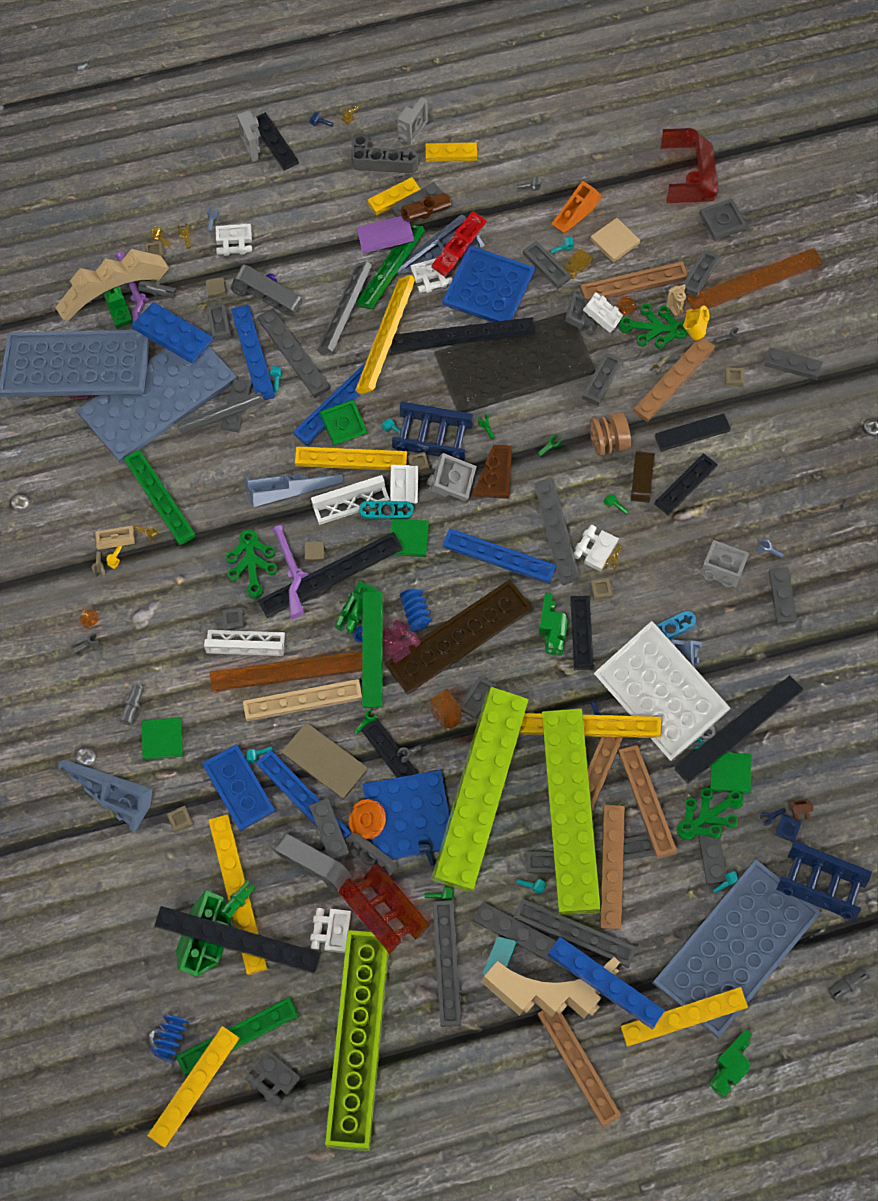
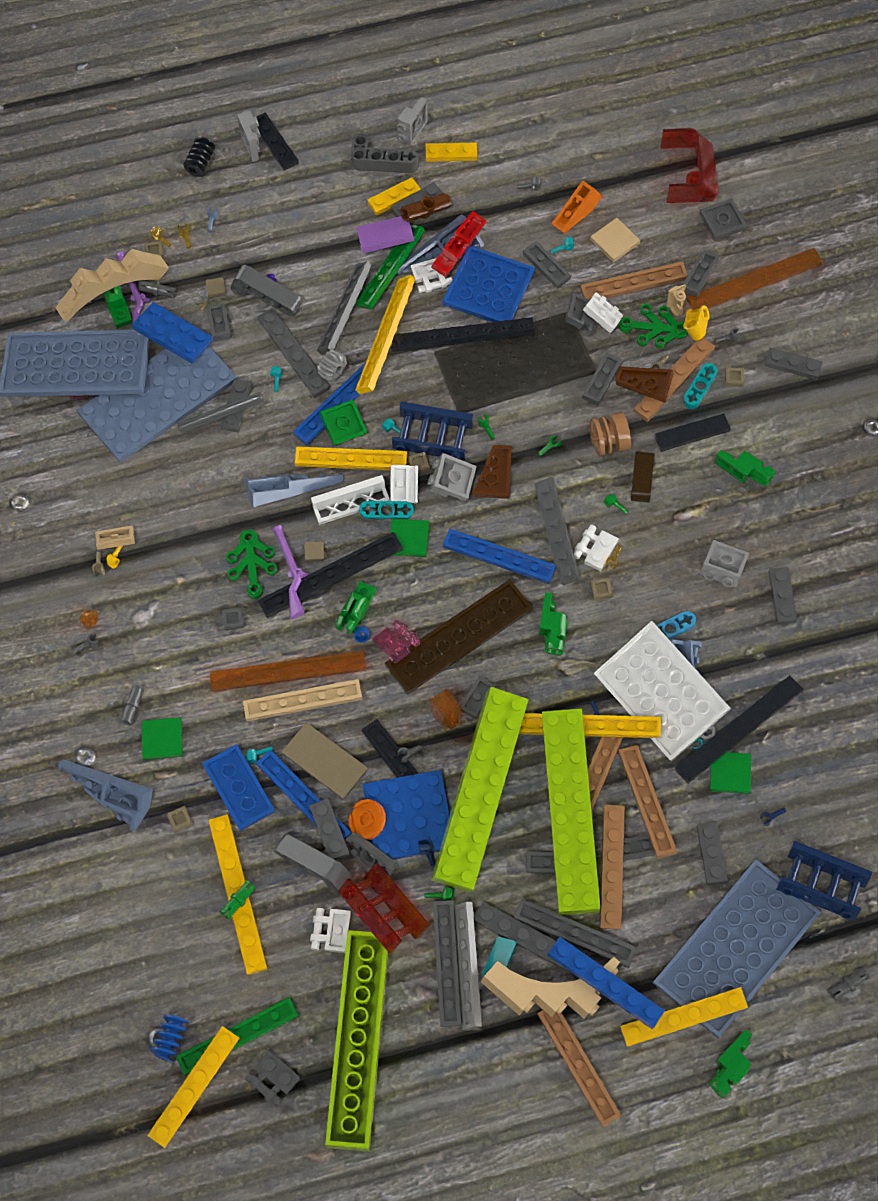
(149, 532): clear yellow hand -> none
(159, 497): green plate -> none
(198, 956): green wedge -> none
(199, 156): none -> black piece
(232, 235): white plate -> none
(236, 939): black plate -> none
(245, 646): white fence -> none
(252, 351): blue plate -> none
(315, 118): dark blue hand -> none
(332, 365): none -> light grey gear
(347, 115): clear yellow hand -> none
(367, 720): green hand -> none
(372, 650): green tile -> none
(415, 609): blue piece -> none
(467, 966): none -> light grey plate
(538, 887): teal hand -> none
(578, 262): clear yellow plate -> none
(581, 633): black tile -> none
(626, 300): clear orange plate -> none
(645, 381): none -> reddish brown wing
(686, 484): black tile -> none
(700, 378): none -> teal beam
(709, 816): green plant -> none
(731, 878): teal hand -> none
(745, 467): none -> green plate
(766, 546): sand blue hand -> none
(788, 828): dark blue plate -> none
(801, 806): reddish brown tile -> none

